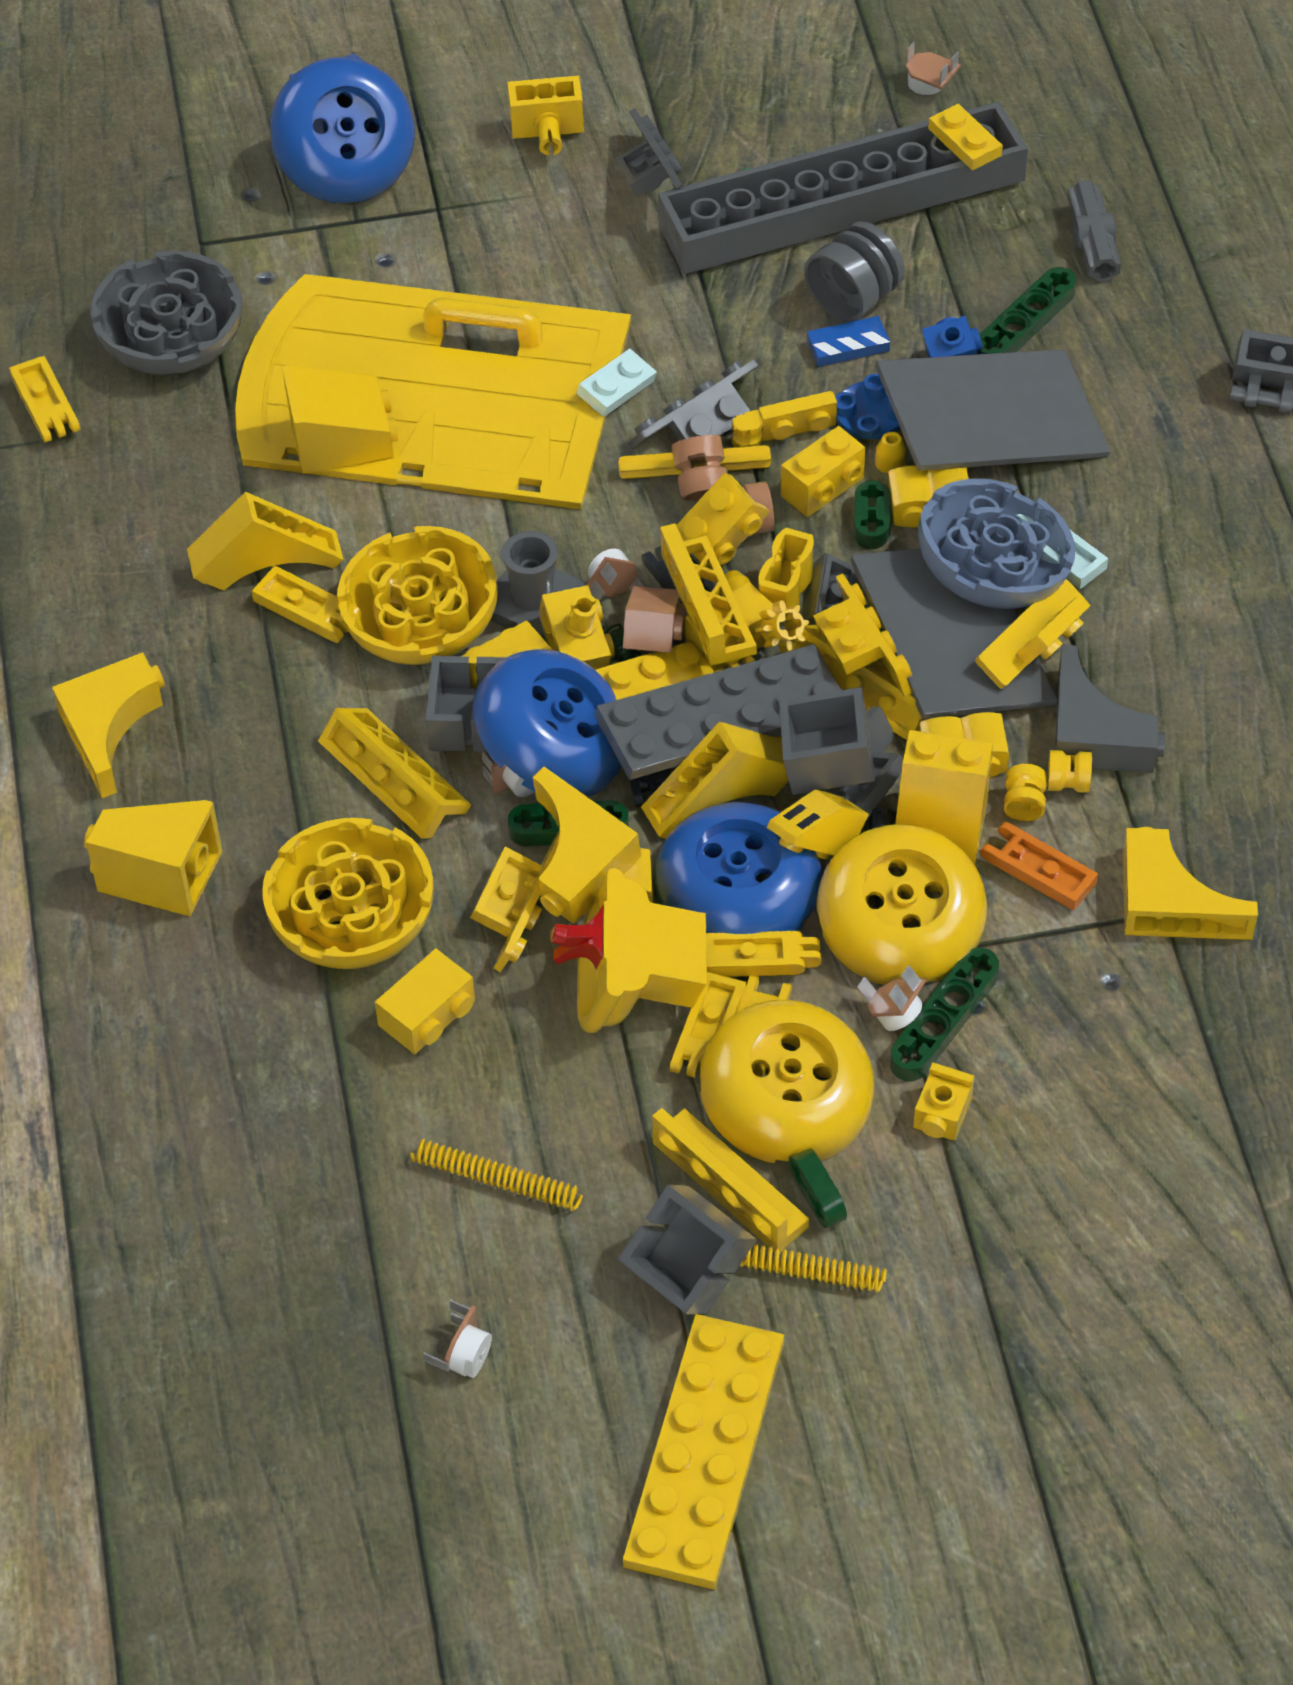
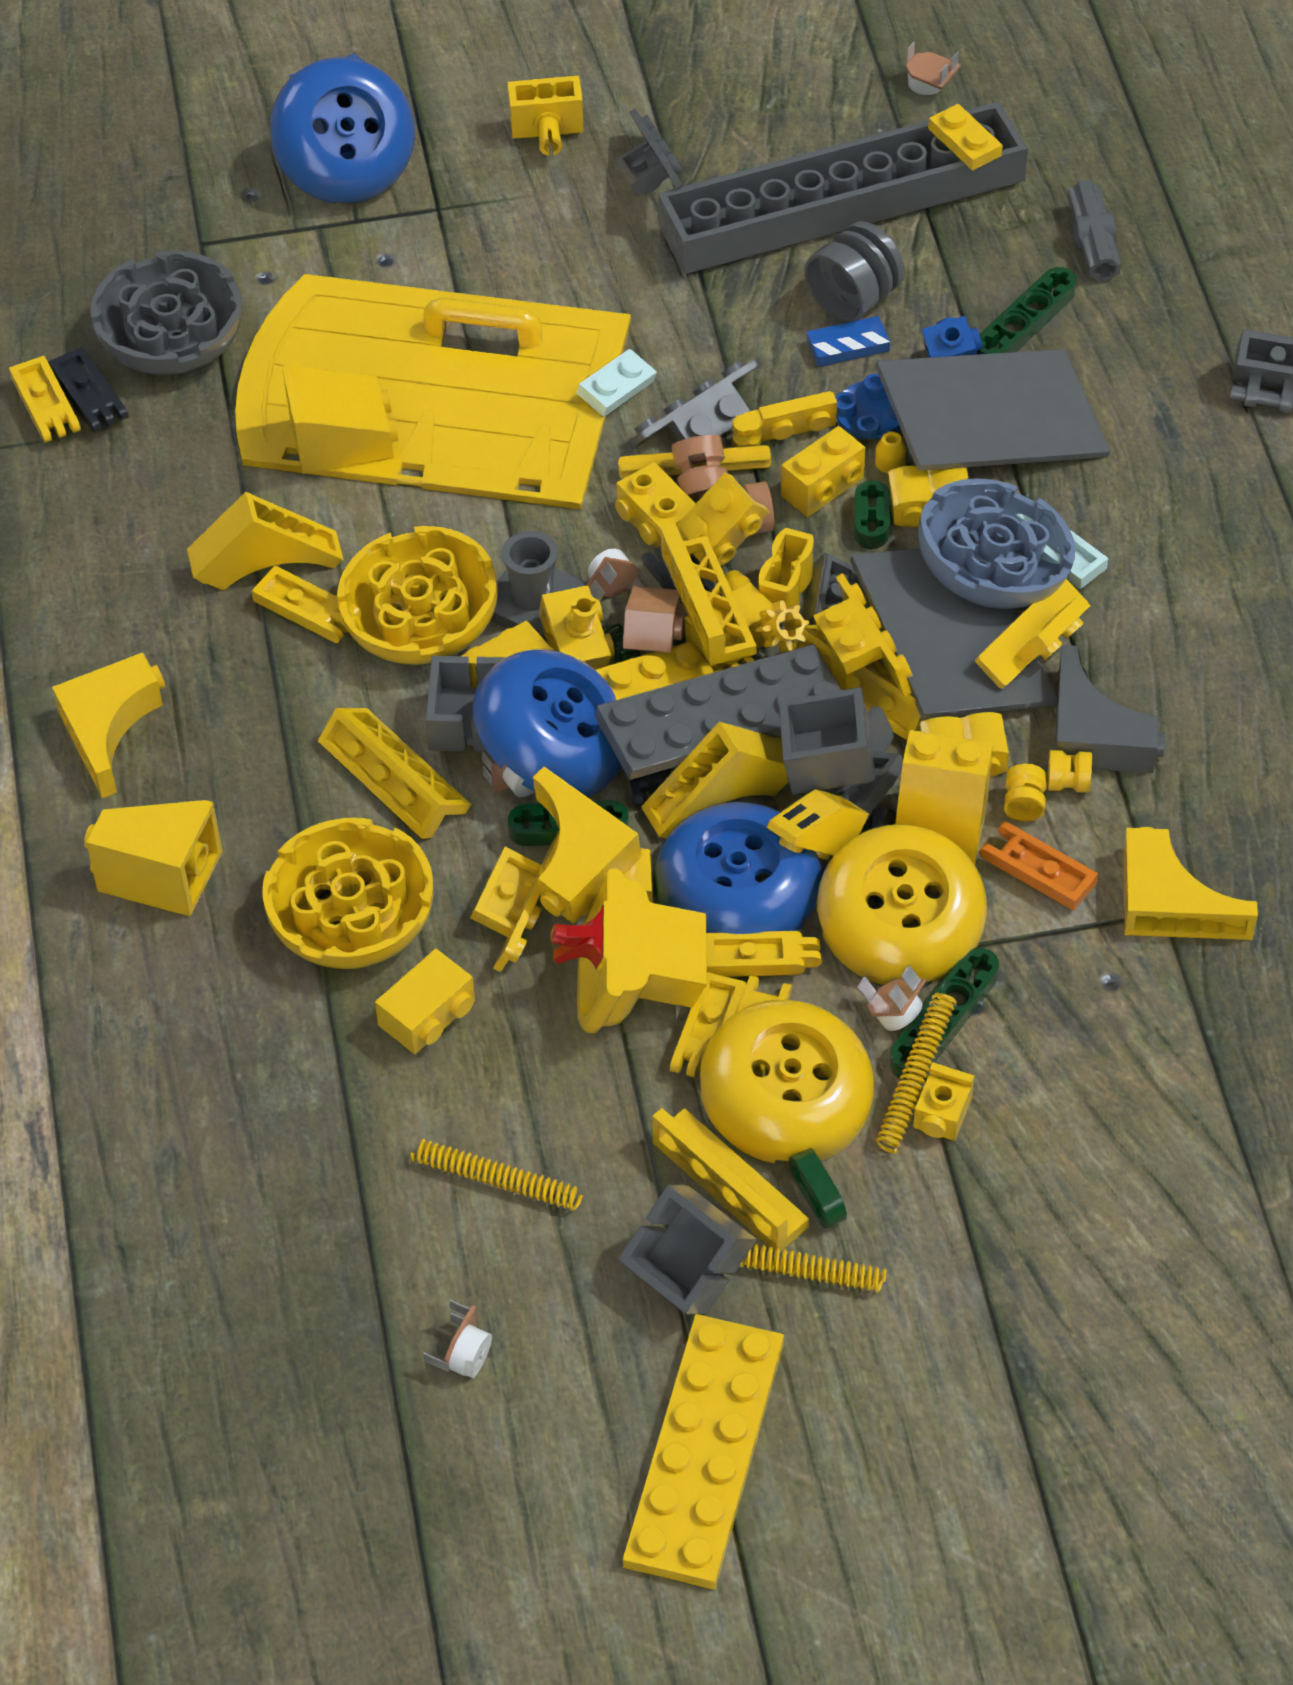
(87, 389): none -> black hinge
(651, 501): none -> yellow brick
(918, 1072): none -> yellow piece

